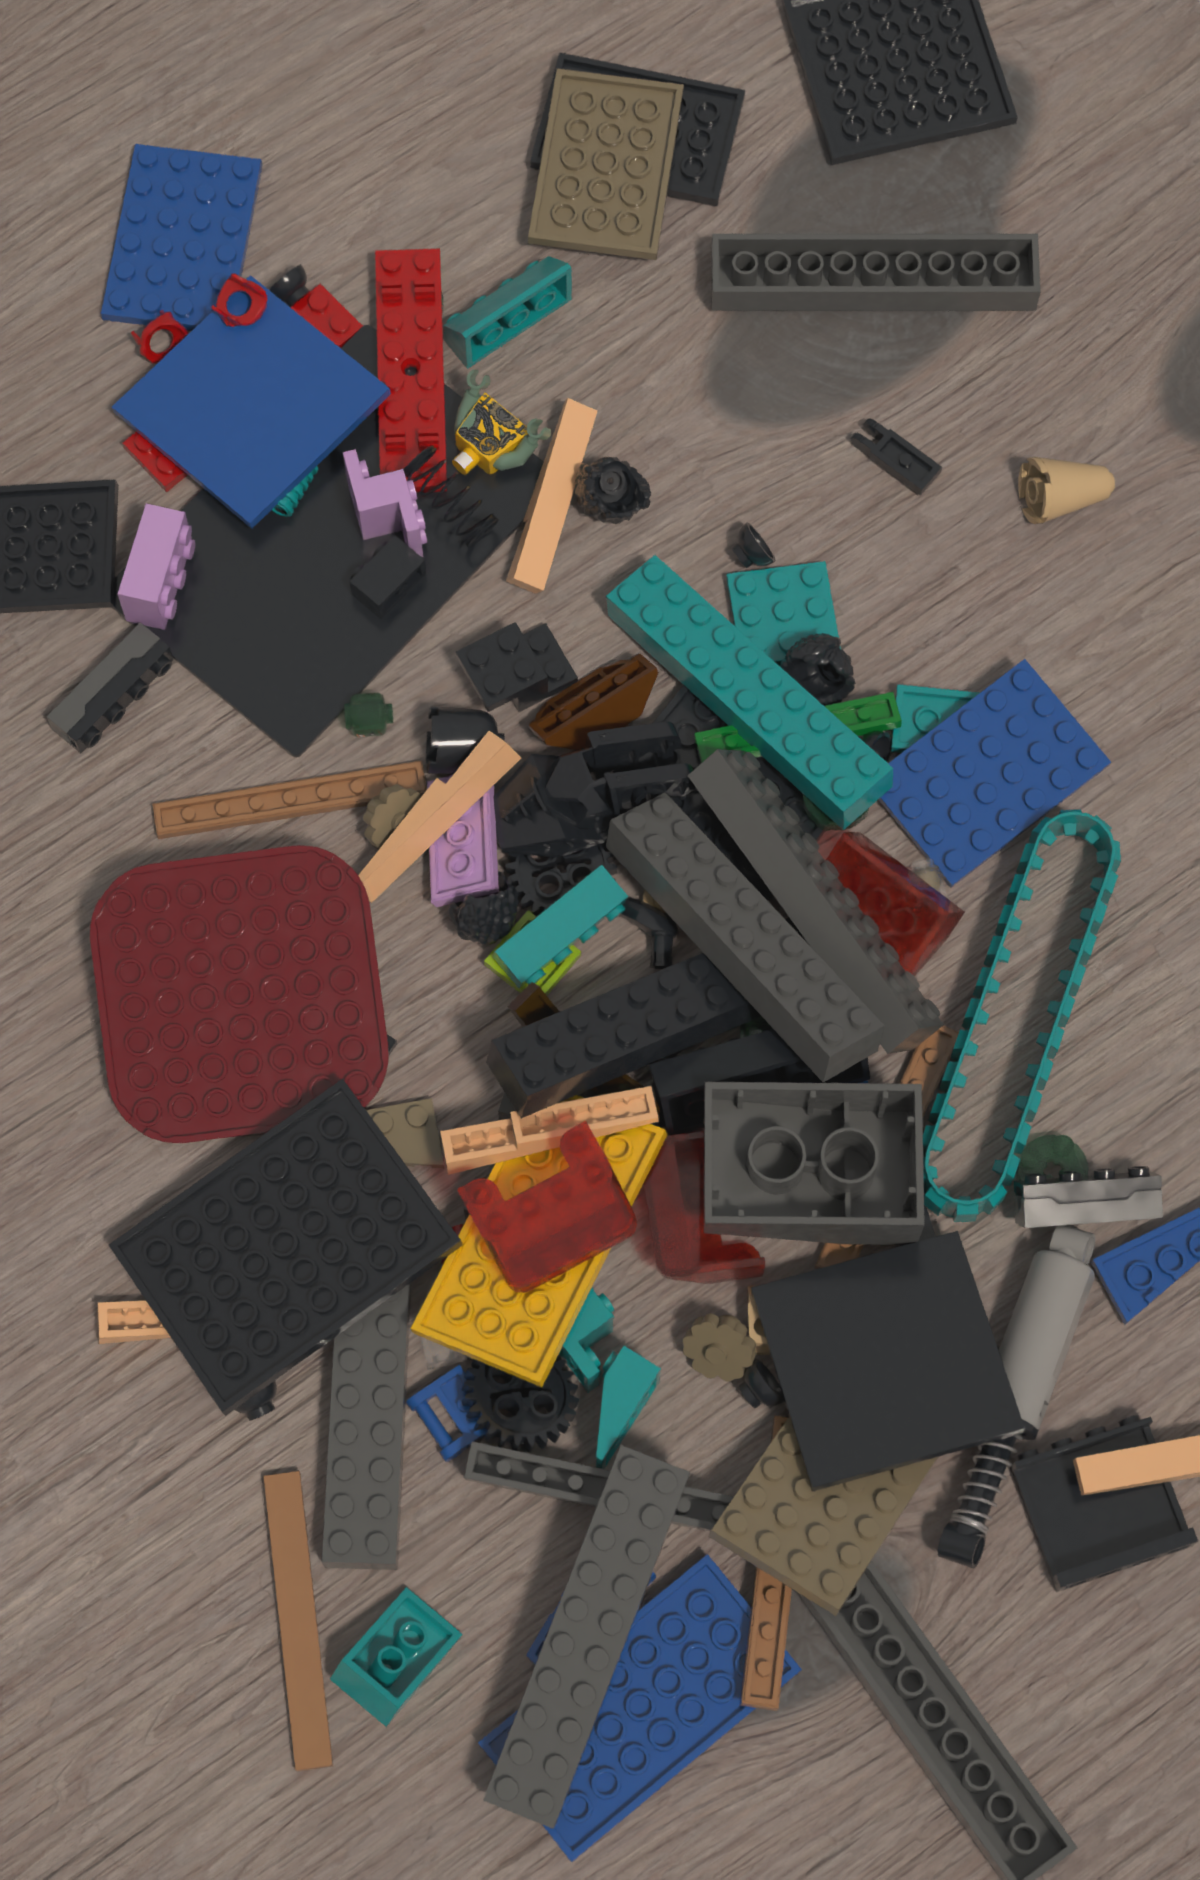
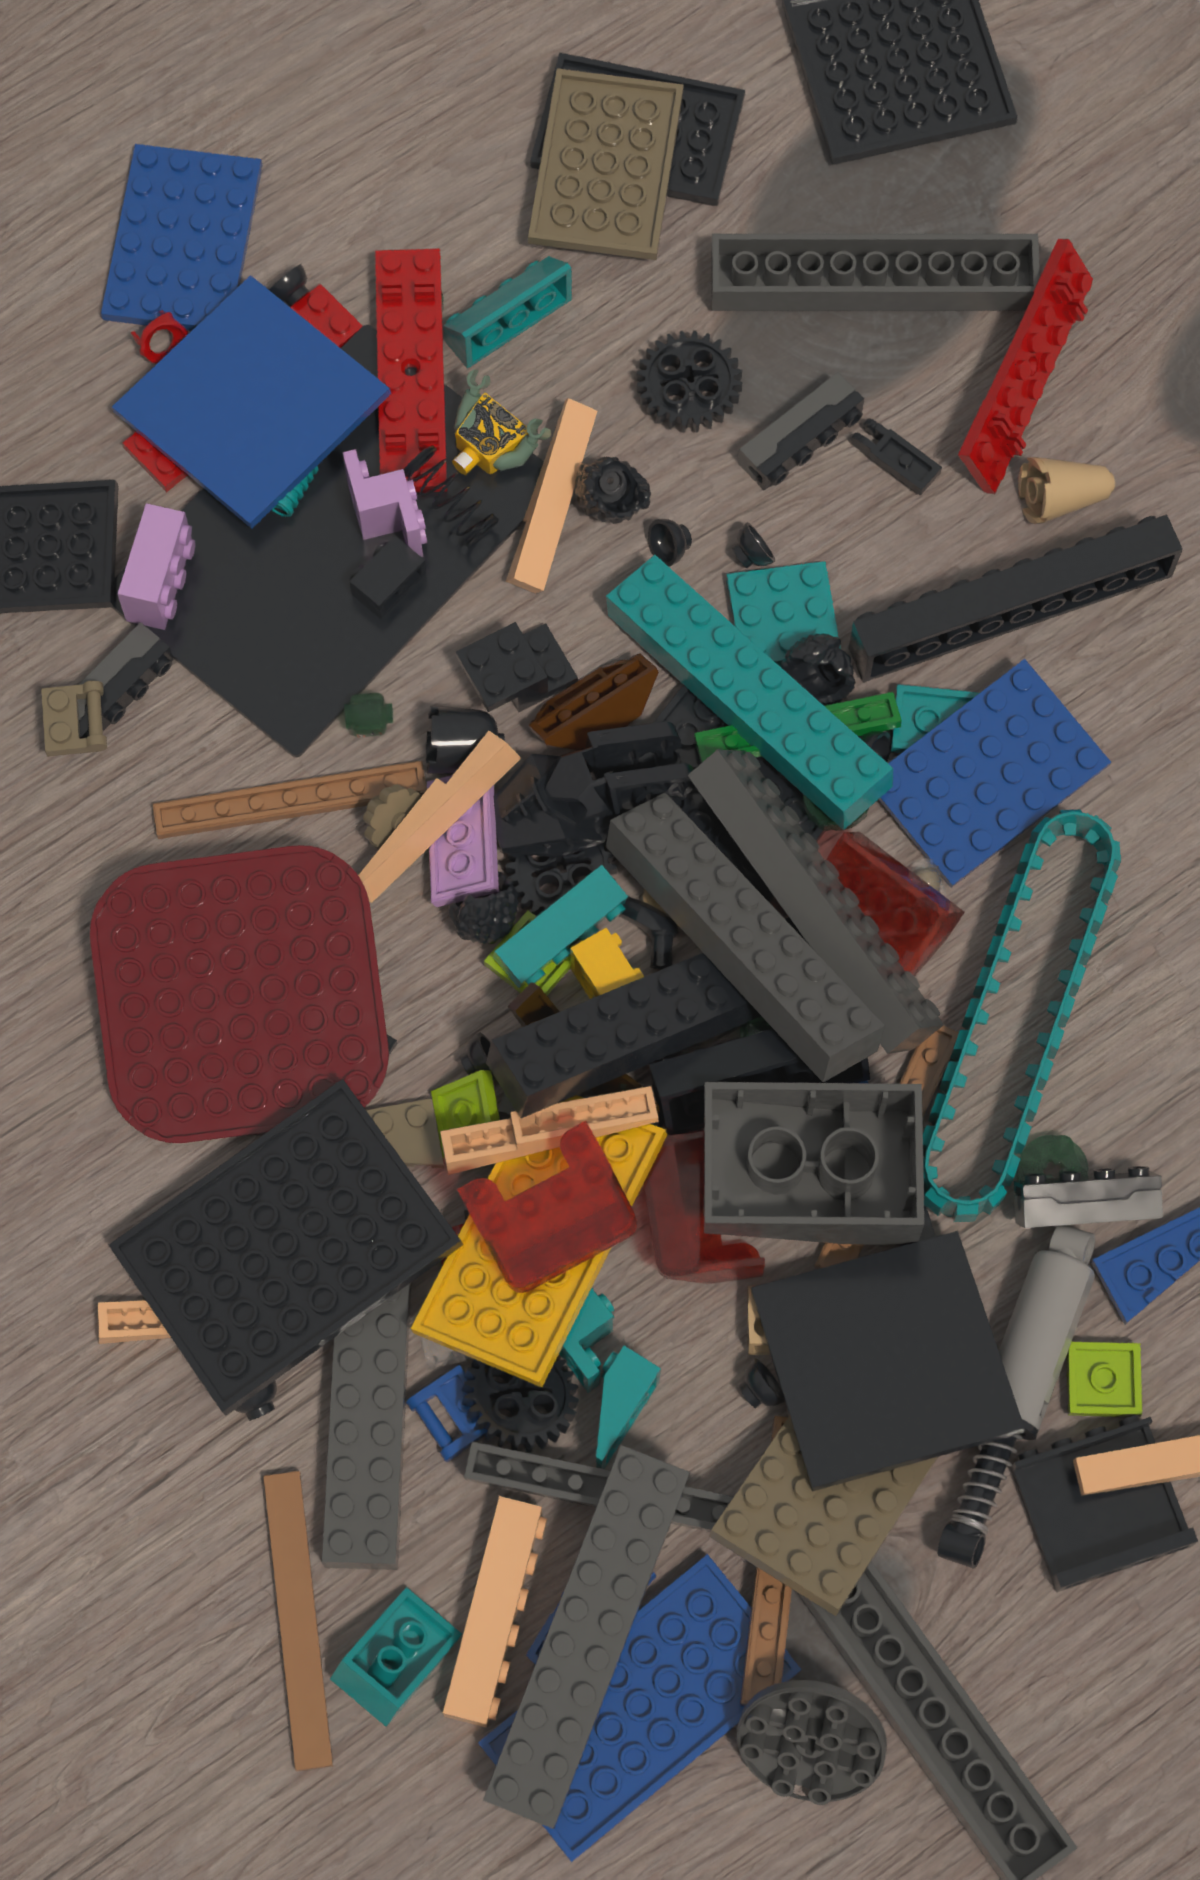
(62, 719): none -> dark tan plate
(258, 299): red piece -> none
(465, 1102): none -> lime plate
(477, 1055): none -> black piece
(493, 1612): none -> light nougat brick
(601, 964): none -> yellow container
(668, 540): none -> black piece
(684, 356): none -> black gear
(719, 1347): dark tan plant -> none
(801, 431): none -> piece
(812, 1739): none -> dark grey bracket
(1014, 597): none -> black brick
(1026, 367): none -> red piece
(1104, 1379): none -> lime plate

